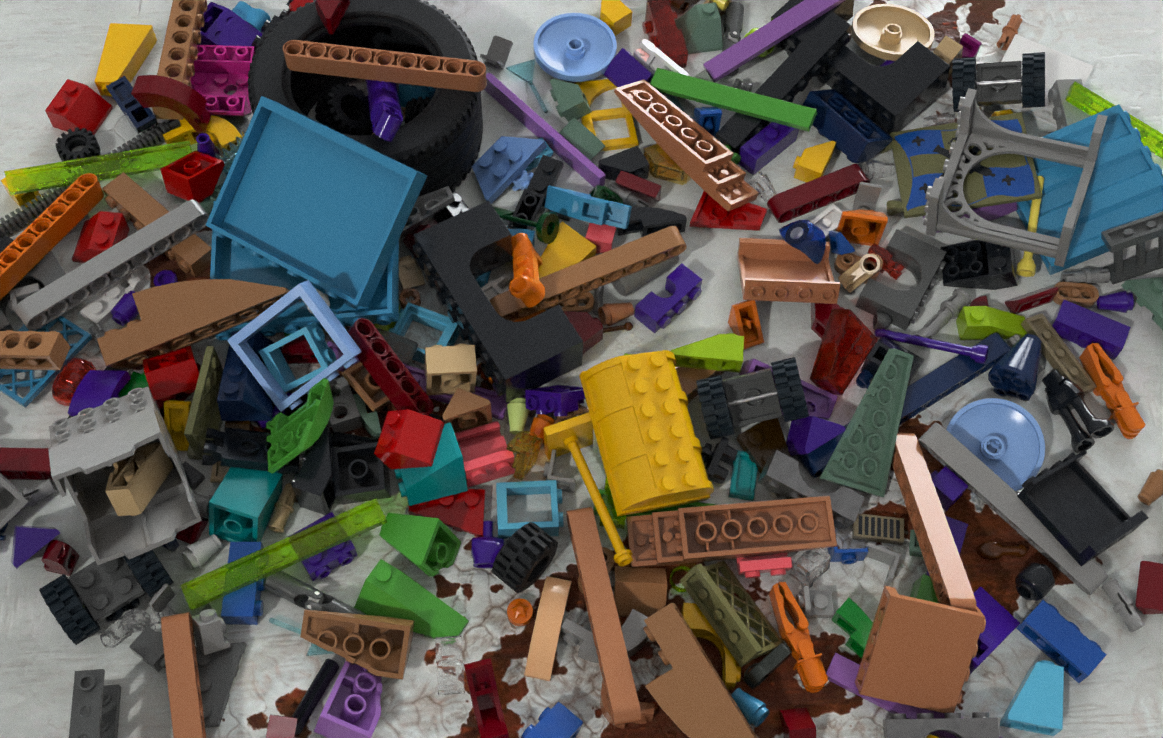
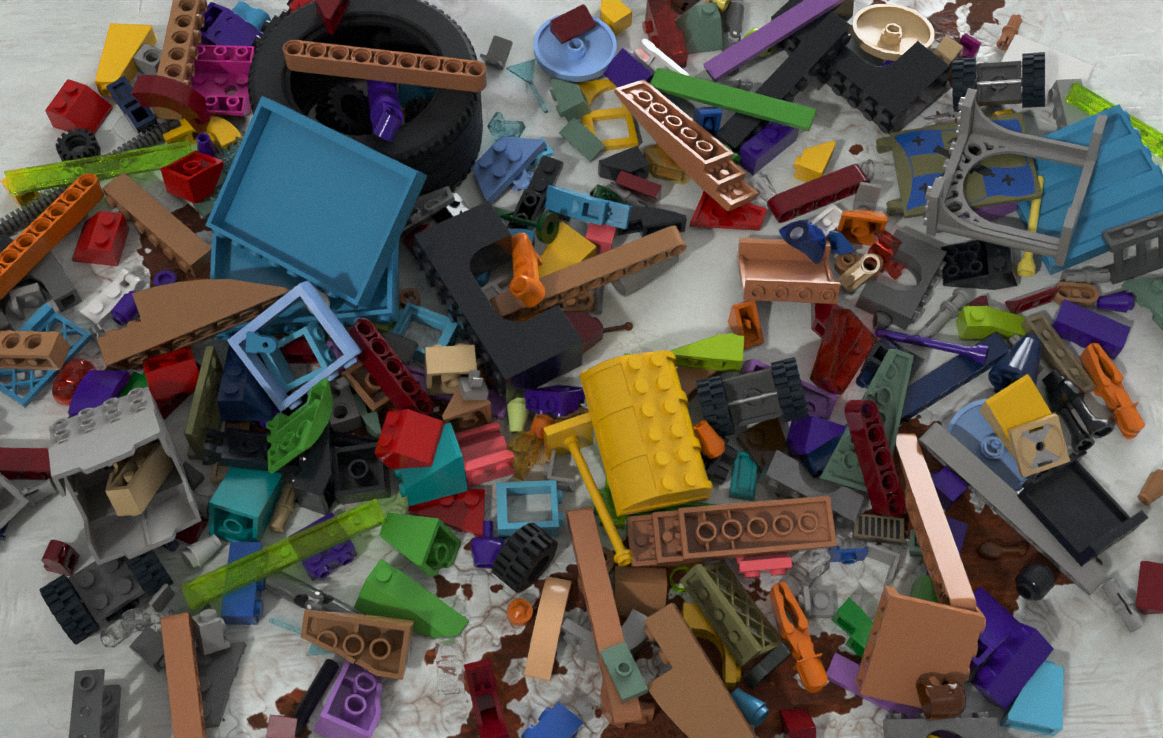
(29, 541): dark purple slope -> none
(111, 265): light grey beam -> none
(148, 59): none -> light grey brick
(176, 418): yellow slope -> none
(256, 343): none -> dark azure piece
(409, 274): tan bracket -> none
(473, 387): none -> light grey tile
(500, 127): none -> clear light blue bracket
(541, 128): medium lavender tile -> none
(572, 24): none -> dark red slope
(614, 312): nougat cone -> none
(623, 672): none -> sand green plate
(657, 311): dark purple arch -> none
(710, 441): none -> orange cone
(846, 125): dark blue slope -> none
(874, 458): none -> dark red beam
(887, 241): none -> clear red slope
(945, 700): none -> reddish brown helmet
(1012, 665): none -> dark purple brick
(1013, 407): none -> yellow slope
(1023, 443): none -> tan piece
(1061, 641): blue brick -> none

